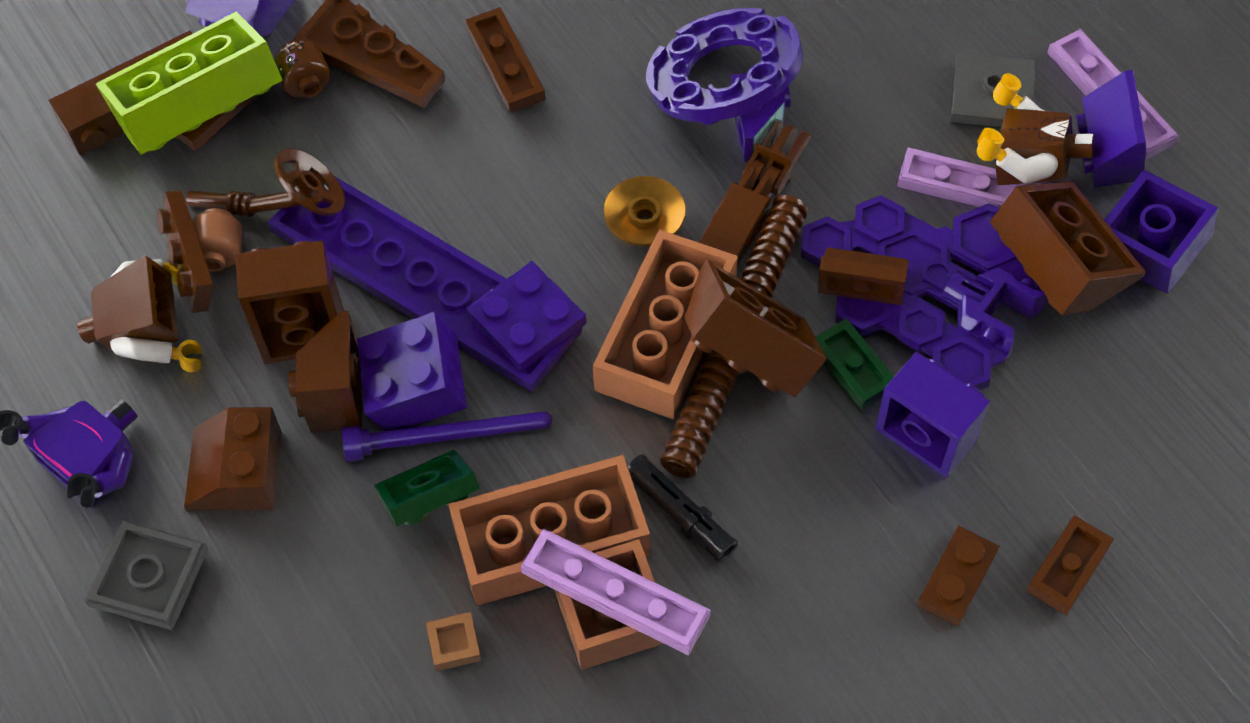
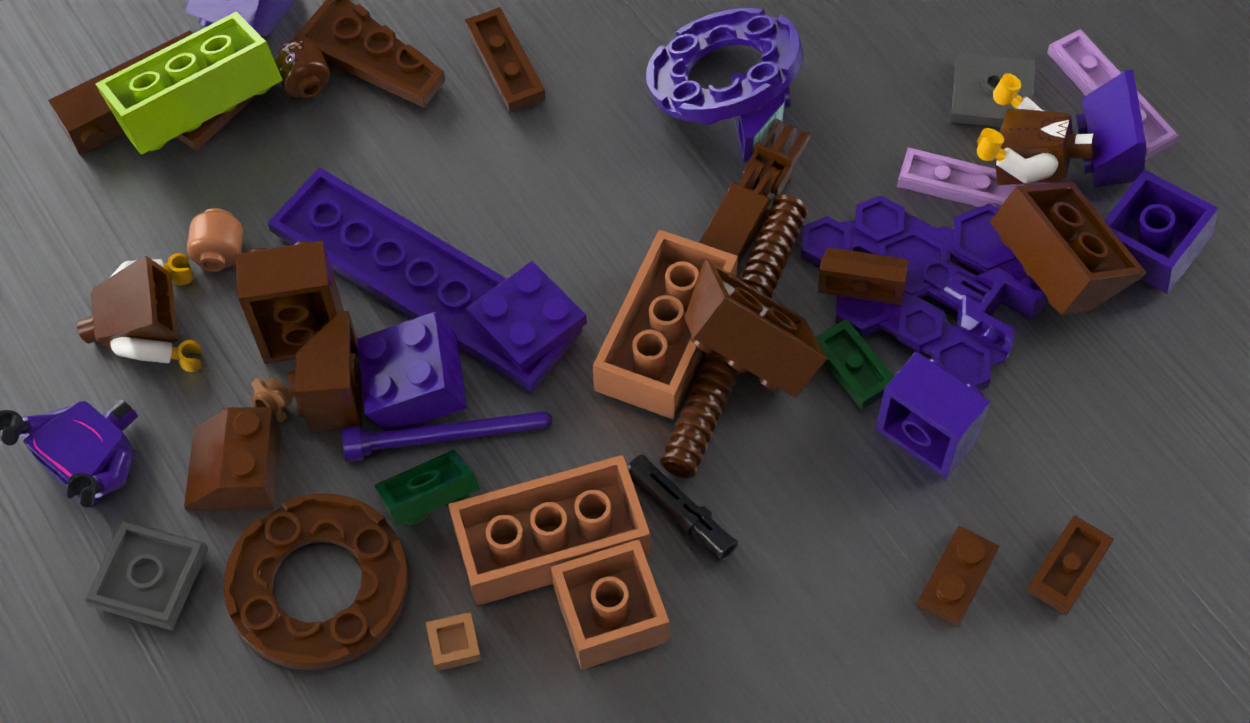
(185, 251): reddish brown plate -> none
(271, 394): none -> medium nougat plate
(301, 187): reddish brown dish -> none
(351, 631): none -> reddish brown plate
(616, 591): lavender tile -> none
(639, 198): pearl gold dish -> none

